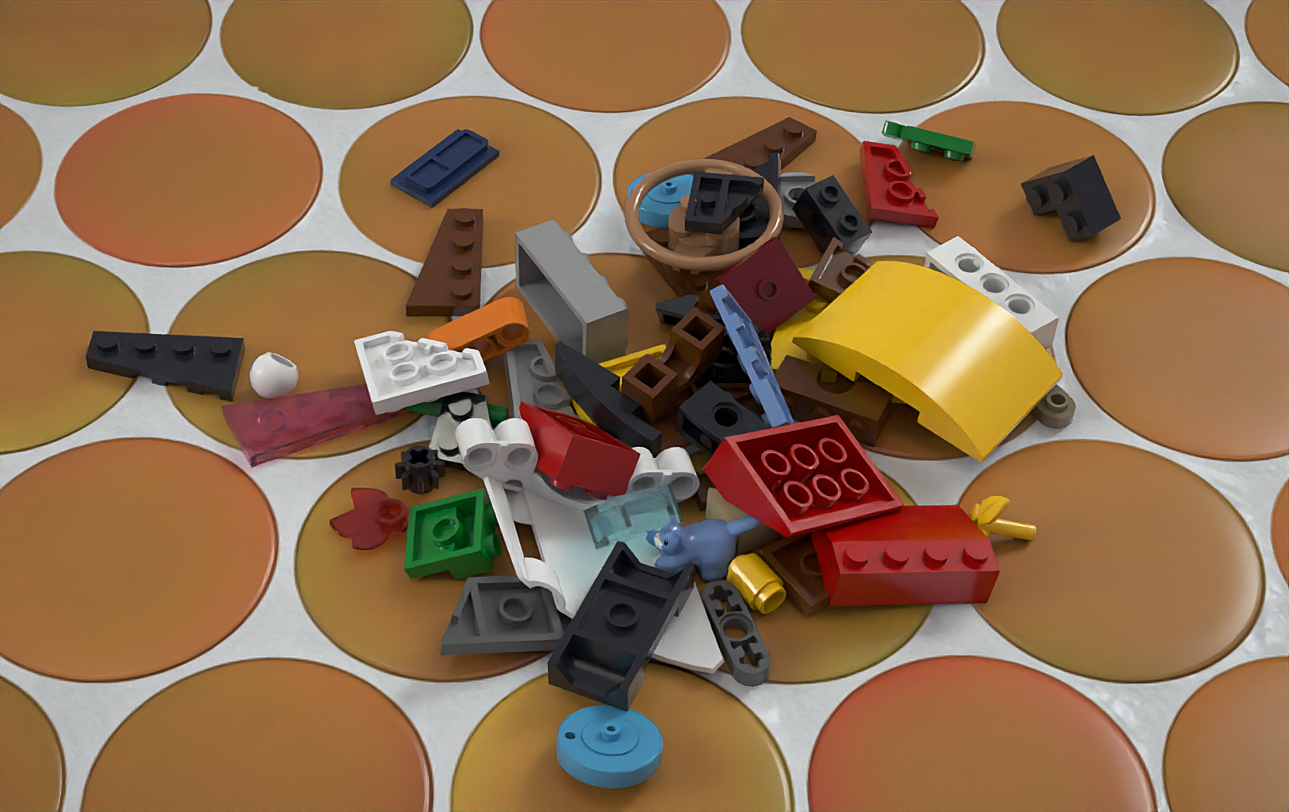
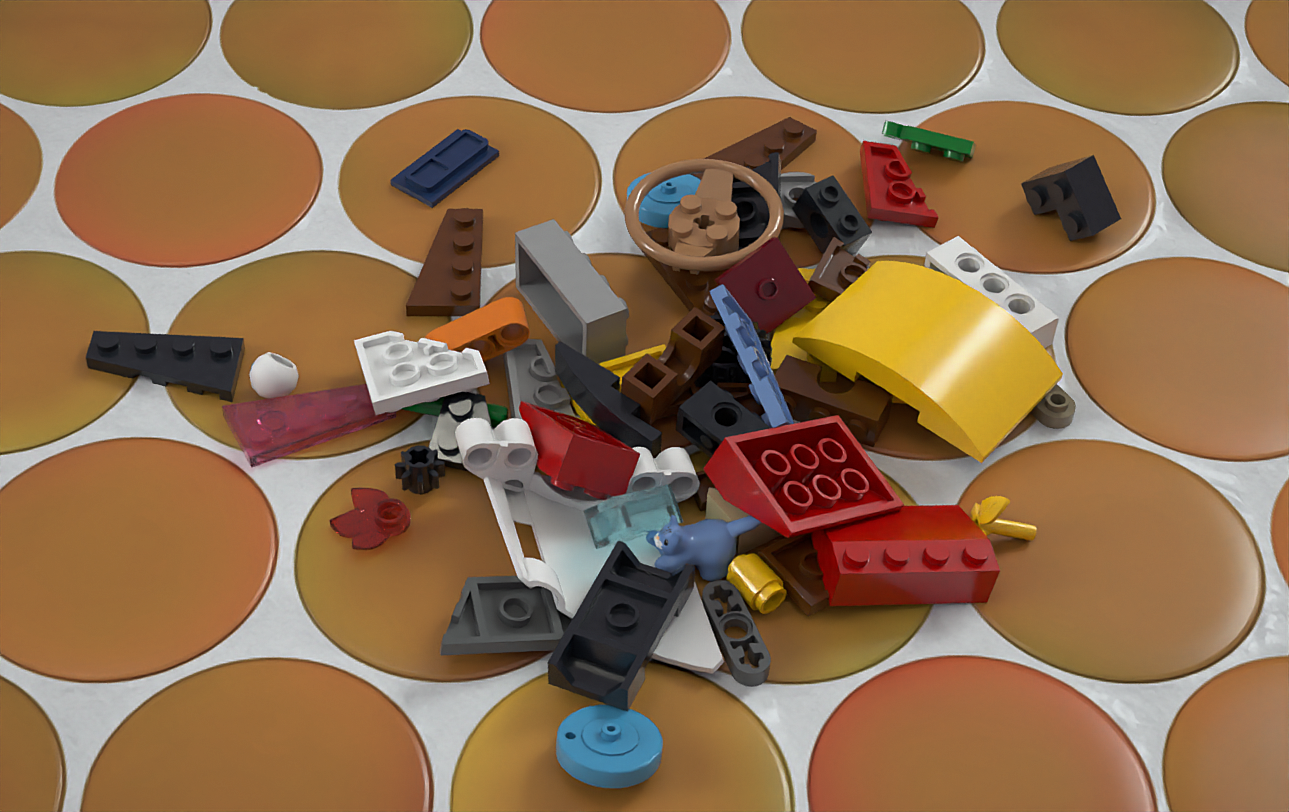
(452, 536): green plate -> none
(674, 310): black slope -> none
(719, 200): black wing -> none

